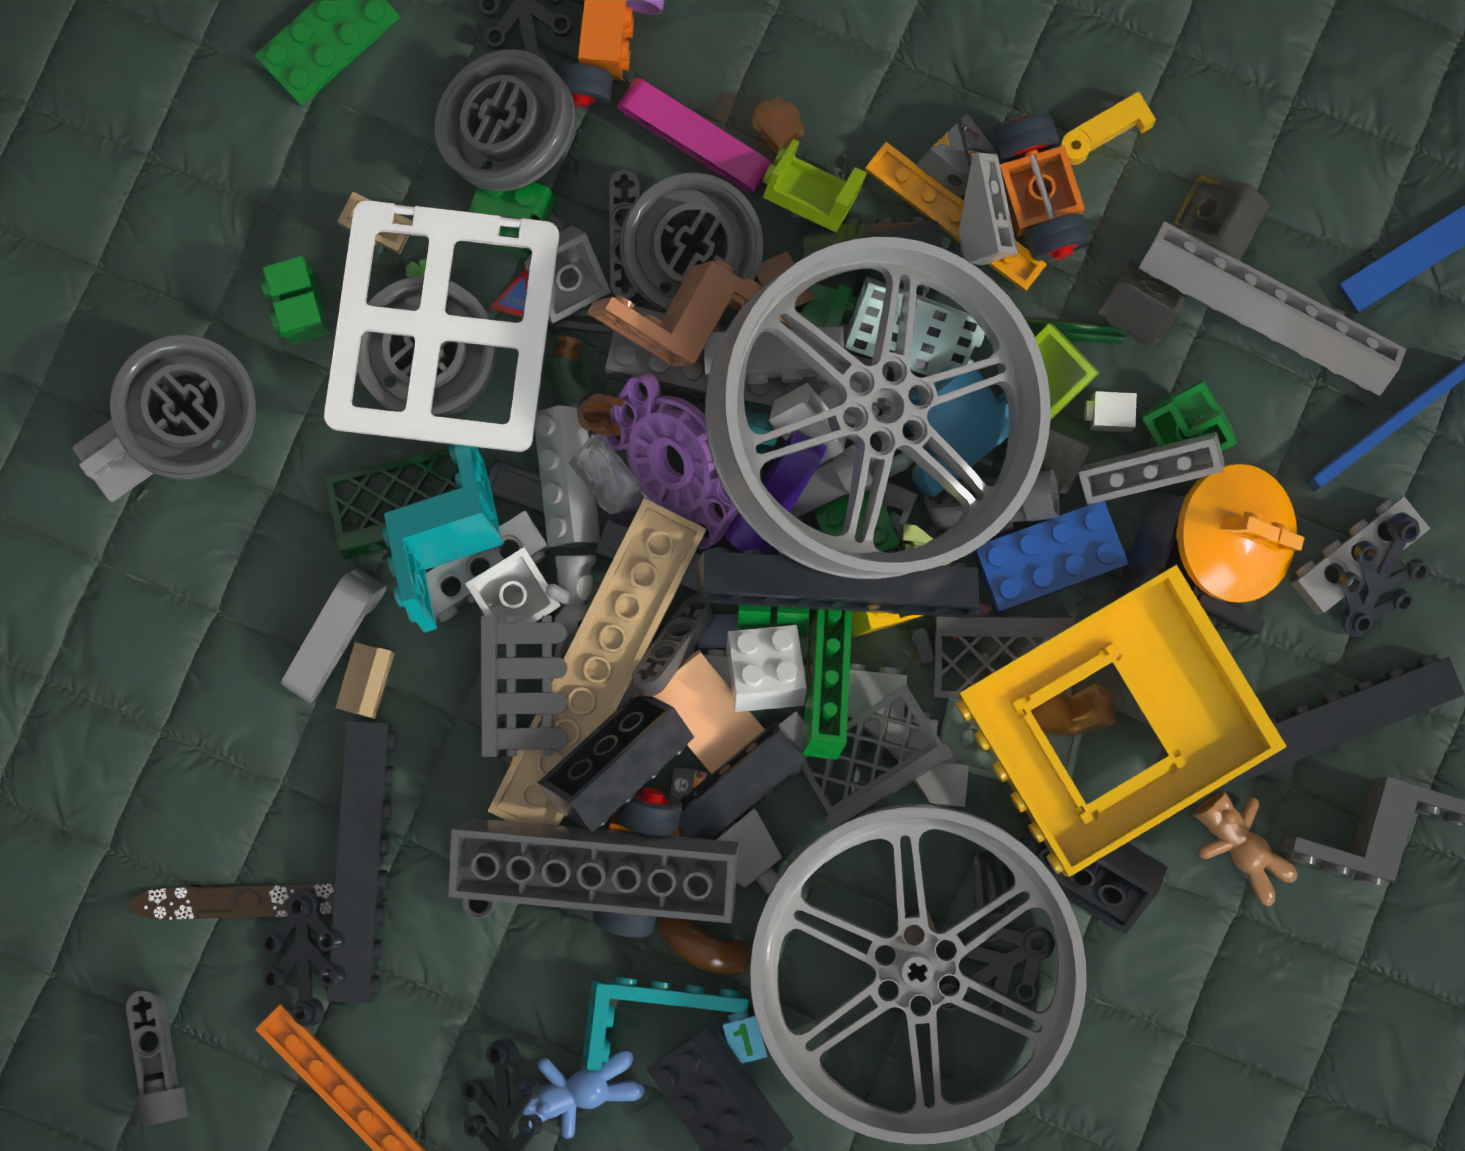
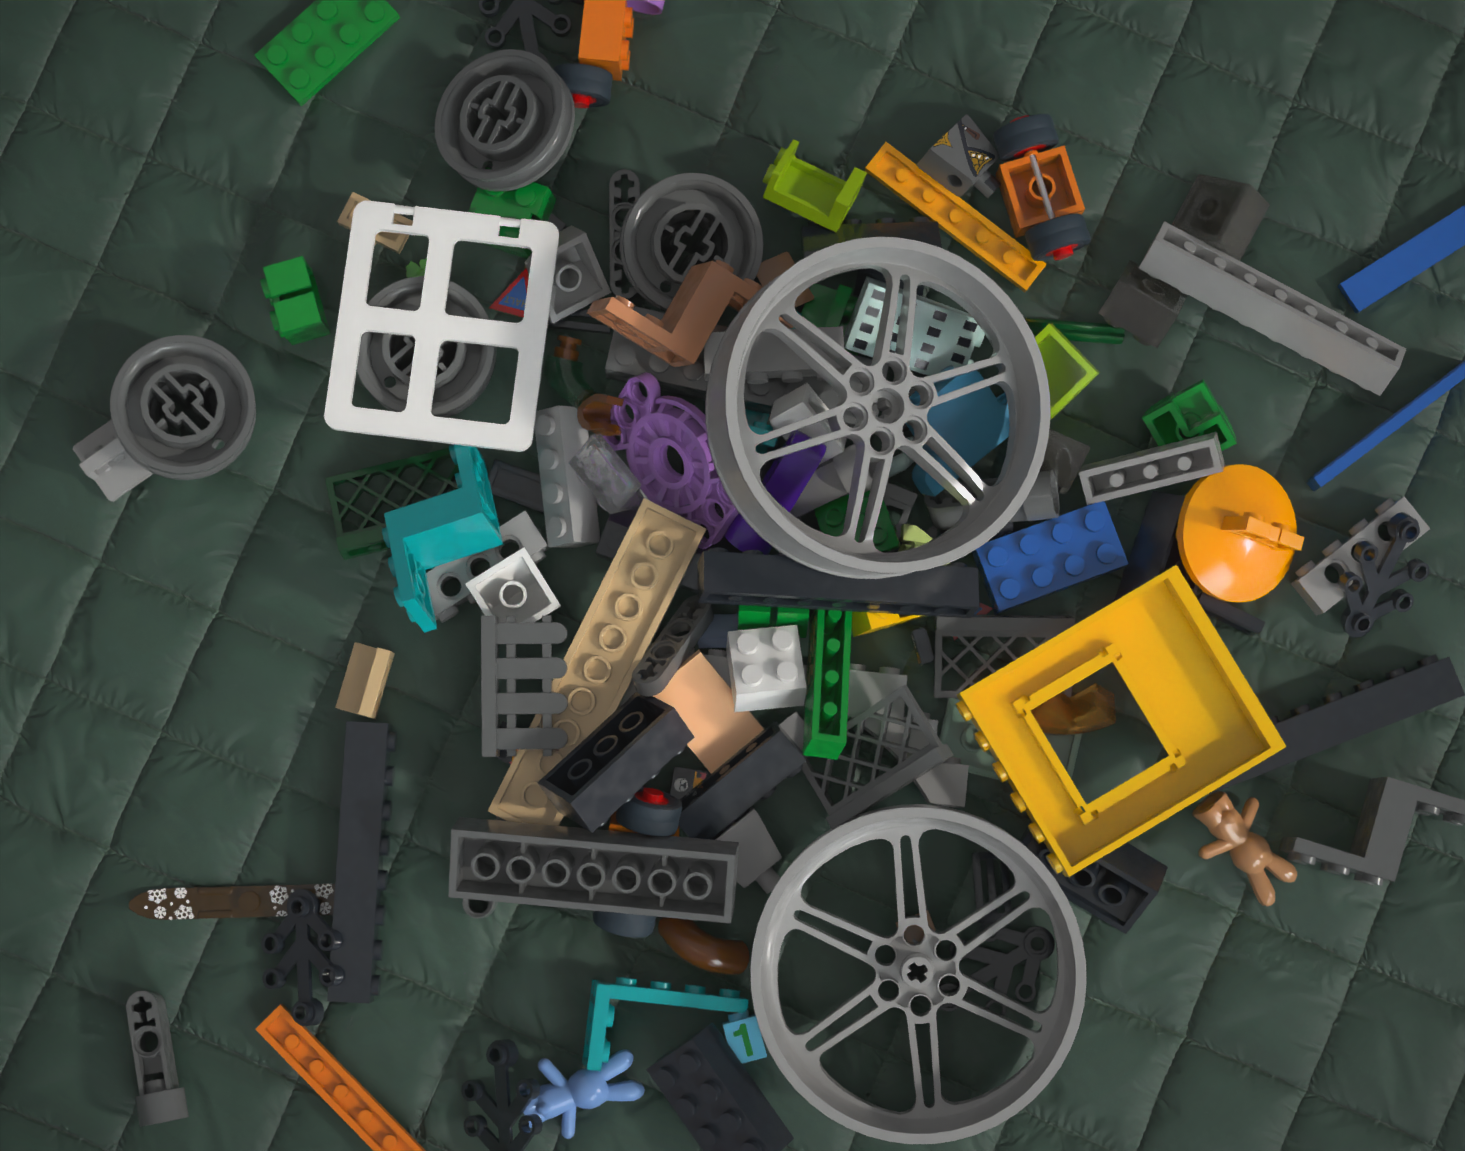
(331, 633): light grey beam -> none
(574, 592): light grey animal -> none
(694, 135): dark pink beam -> none
(778, 122): clear orange brick -> none
(985, 218): light grey slope -> none
(1106, 126): yellow leg -> none
(1111, 411): white brick -> none

